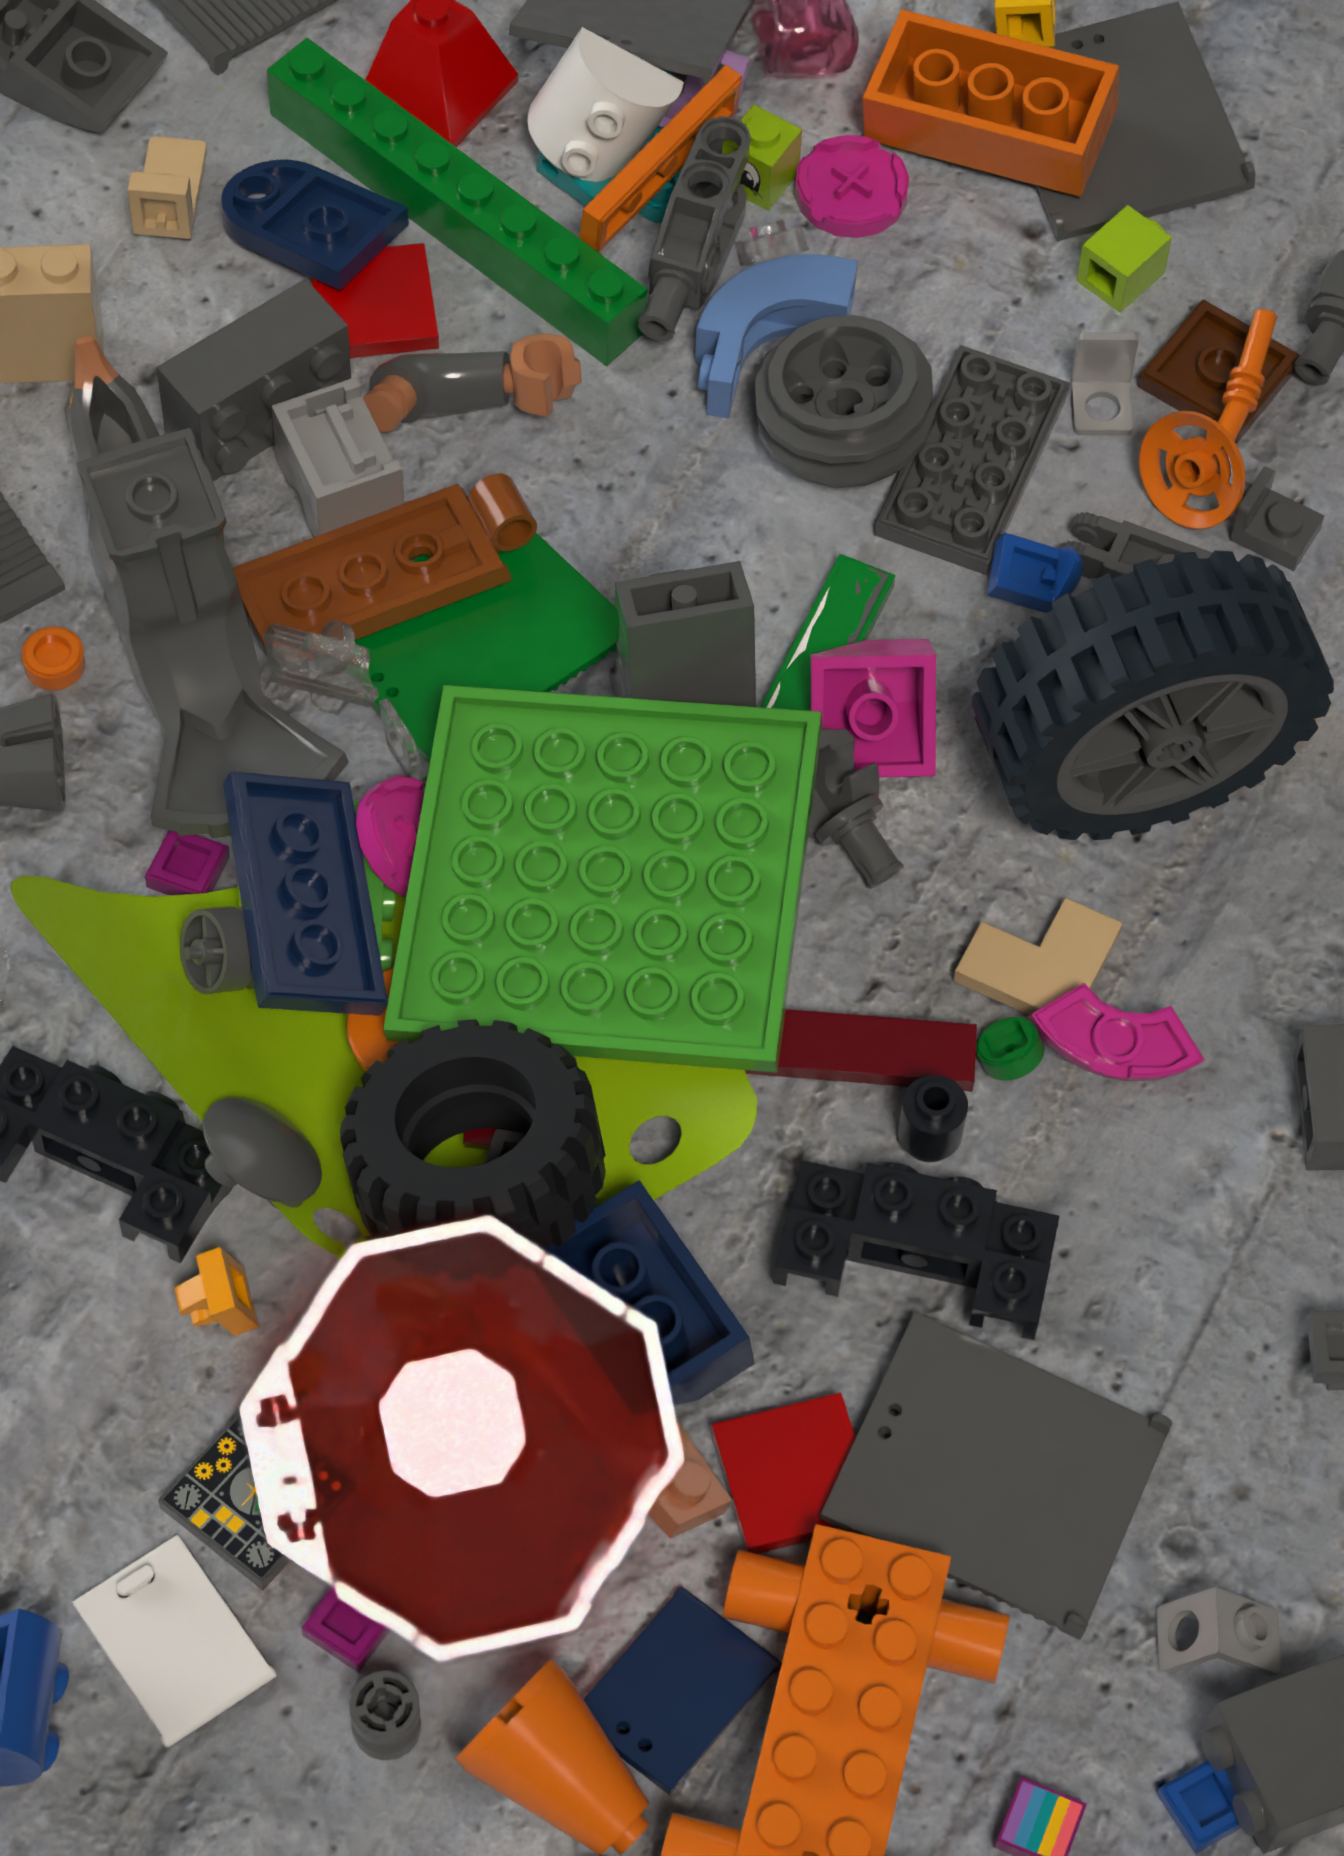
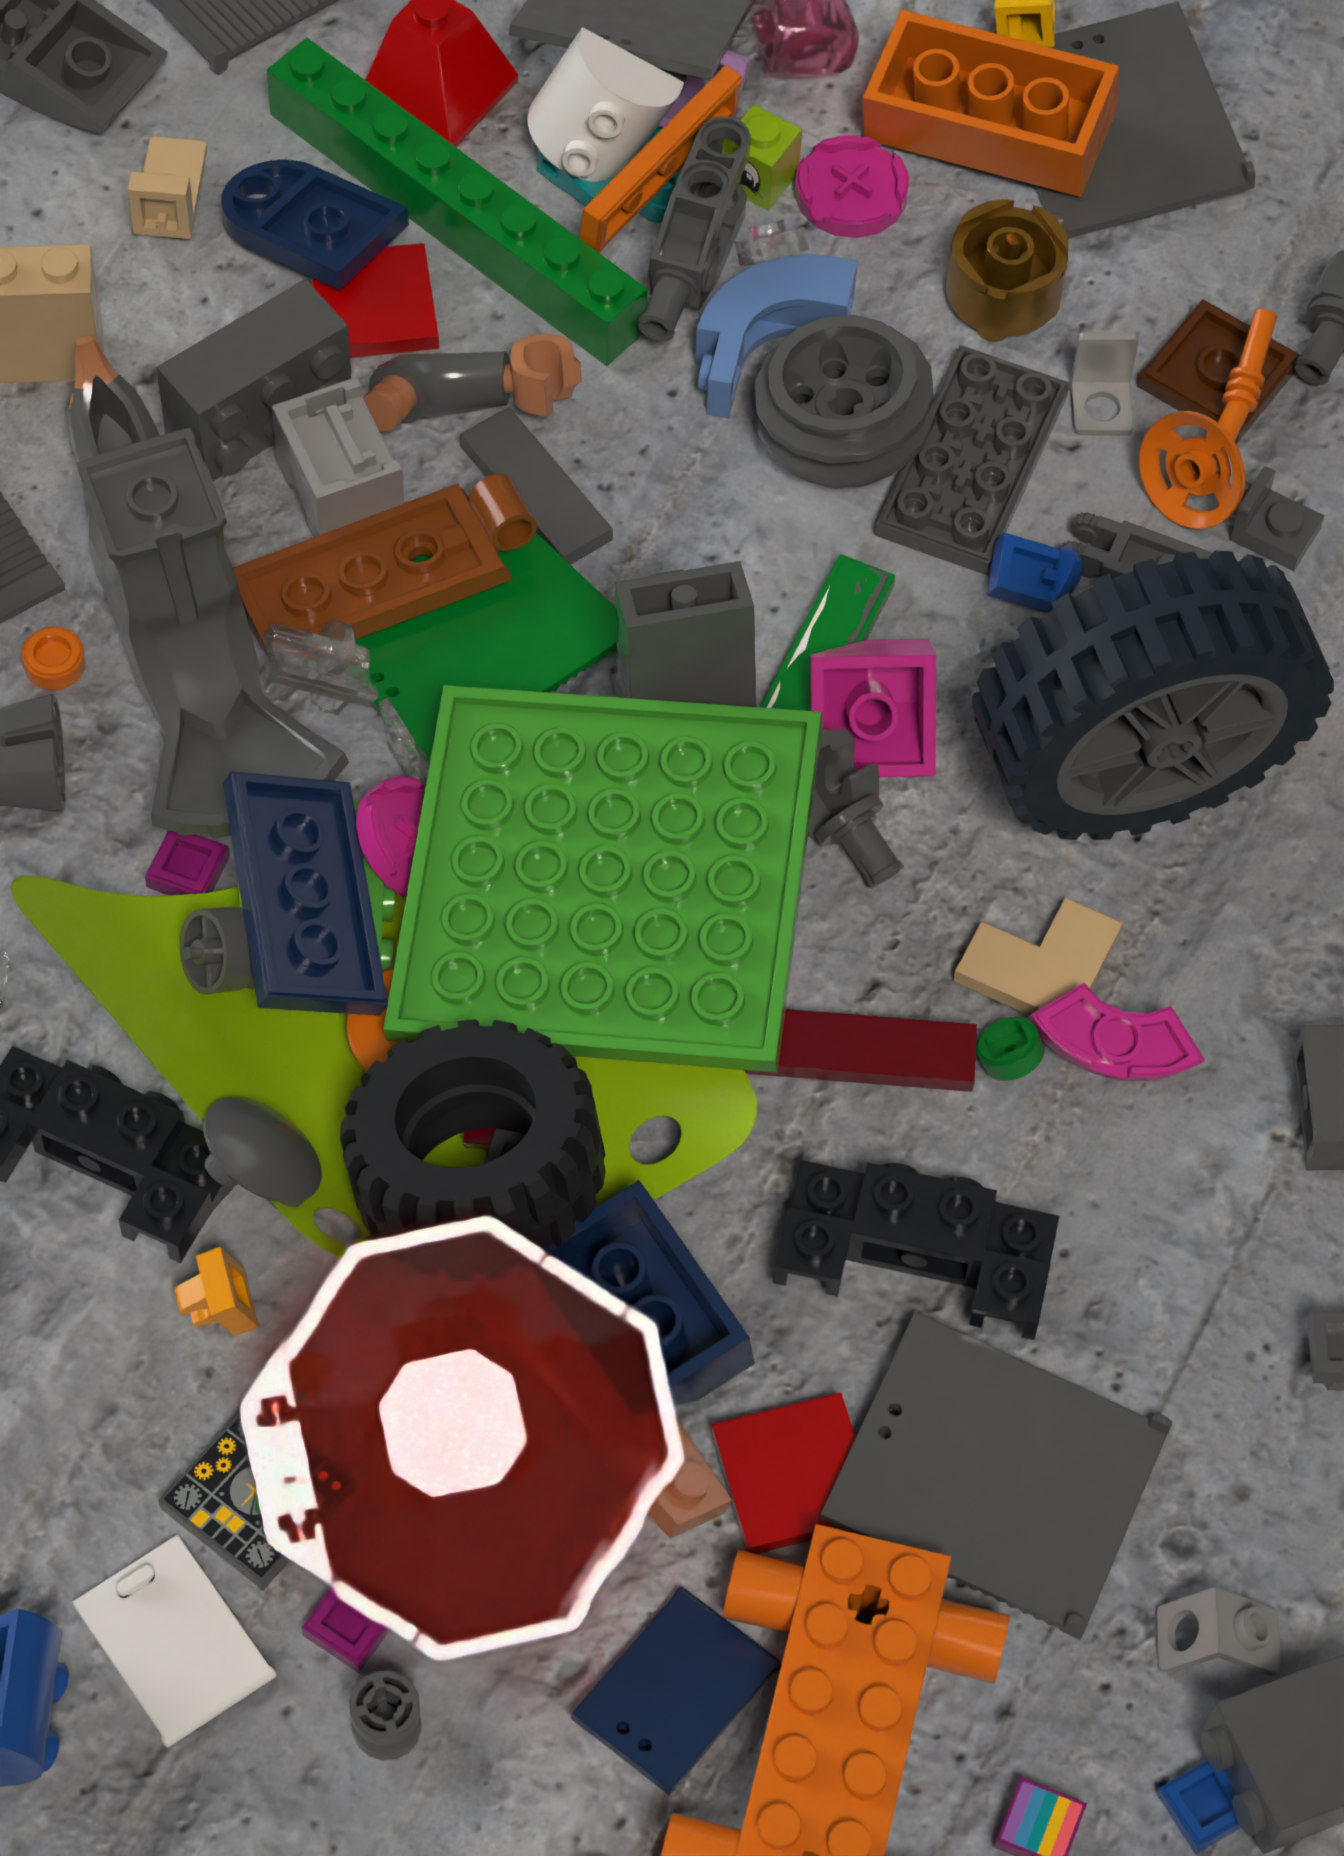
(559, 507): none -> dark grey tile
(559, 1764): orange cone -> none
(932, 1118): black brick -> none
(1007, 269): none -> pearl gold brick
(1124, 258): lime brick -> none

